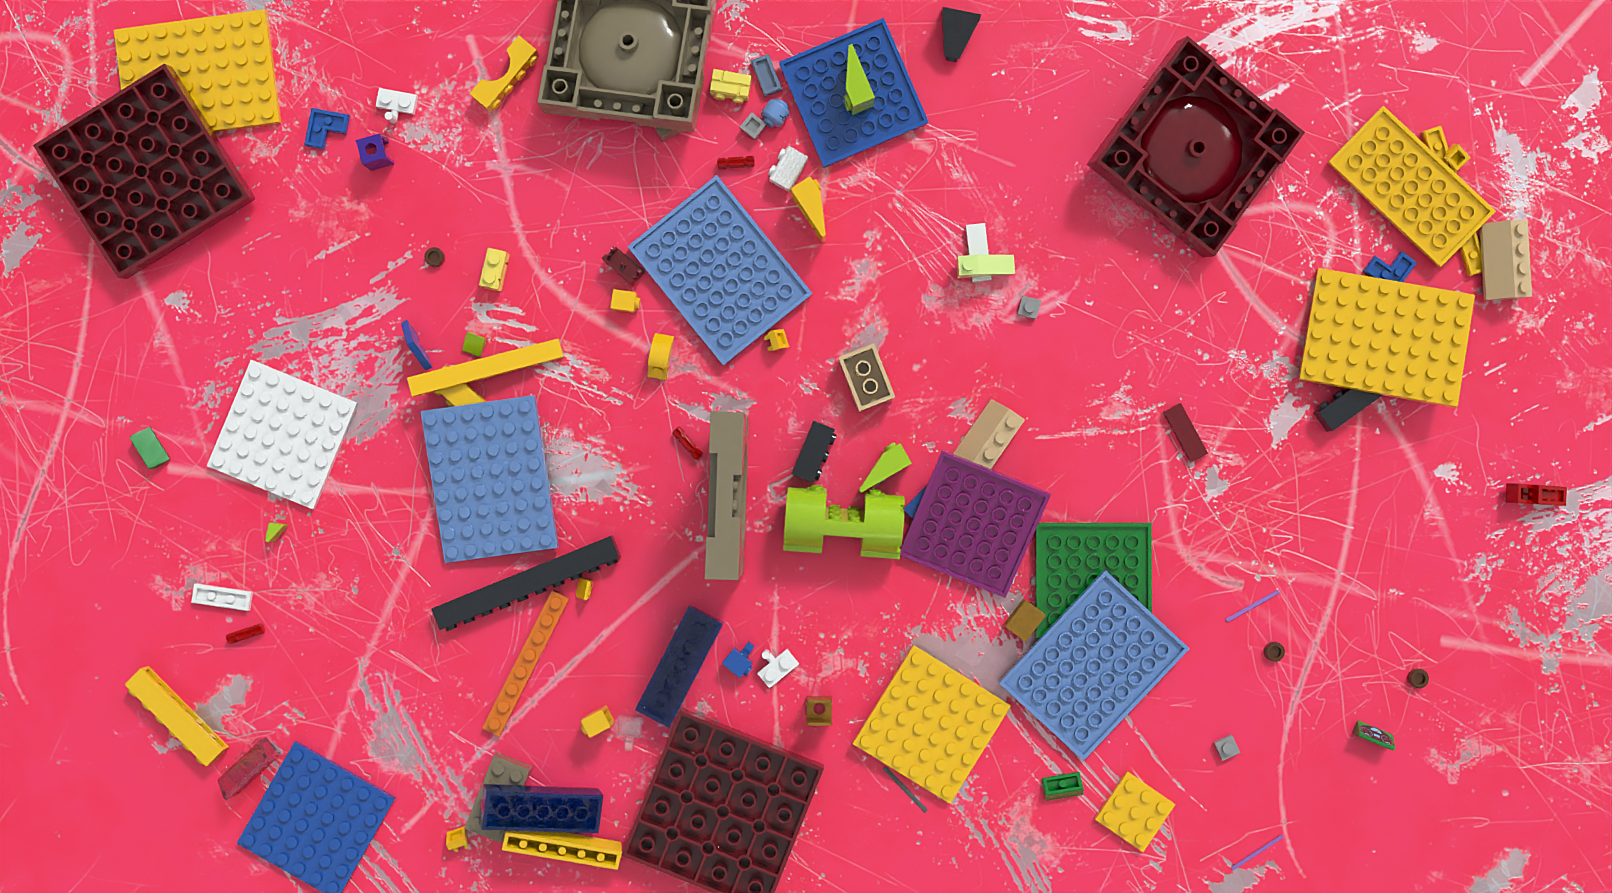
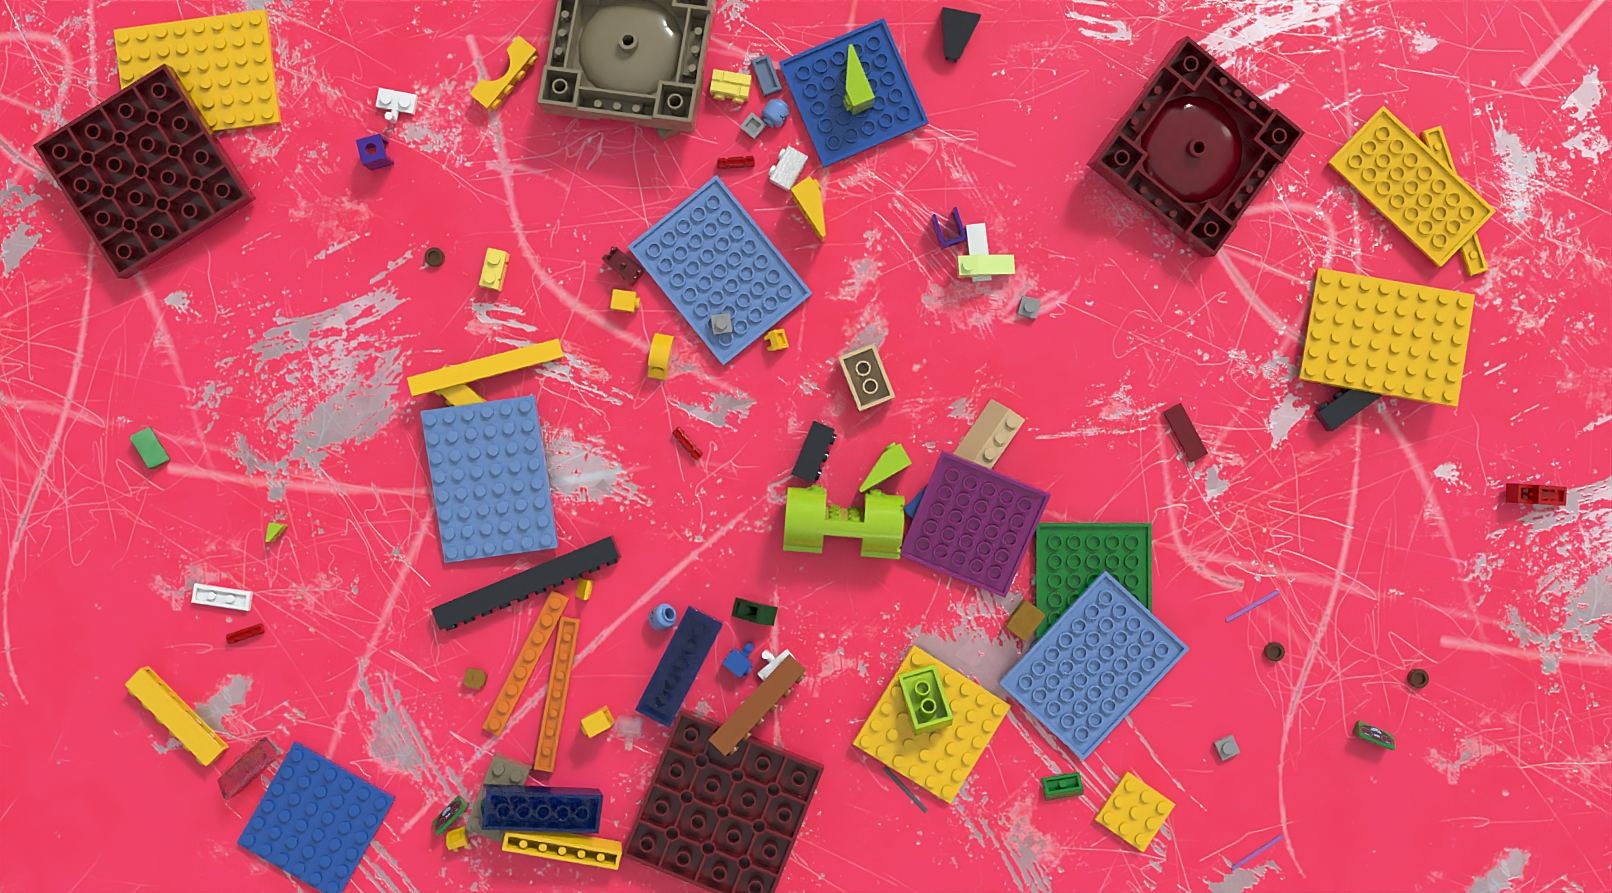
(282, 434): white plate -> none
(320, 123): blue tile -> none
(413, 343): blue tile -> none
(449, 814): none -> slope
(474, 344): lime slope -> none
(475, 678): none -> pearl gold piece
(557, 694): none -> orange plate
(662, 617): none -> medium blue head
(721, 323): none -> light grey plate
(727, 495): dark tan brick -> none
(754, 611): none -> dark green slope
(756, 706): none -> dark orange brick
(823, 719): pearl gold piece -> none
(925, 700): none -> lime slope
(942, 243): none -> dark purple piece
(1397, 271): blue tile -> none
(1456, 156): yellow slope -> none
(1505, 260): tan slope -> none

